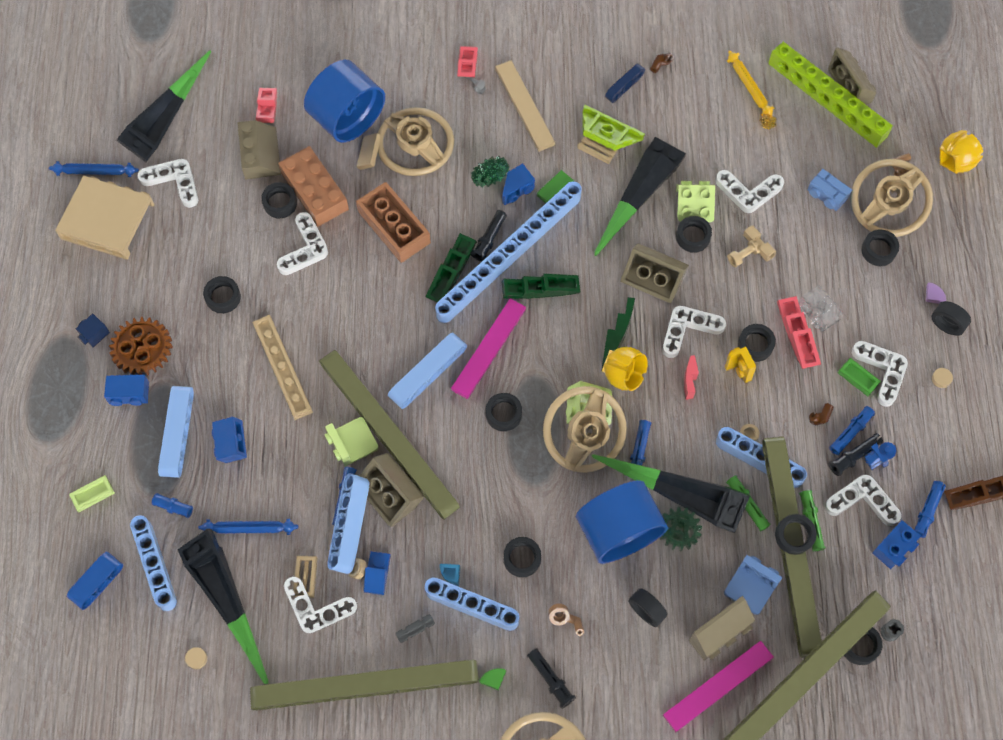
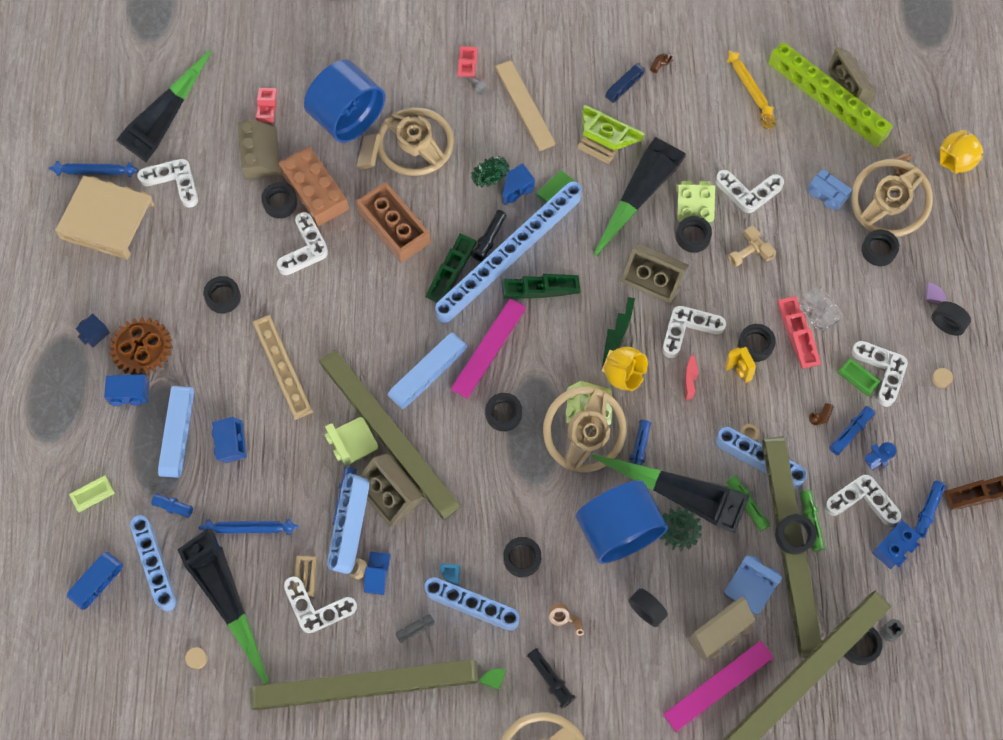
(849, 458): black pin -> none

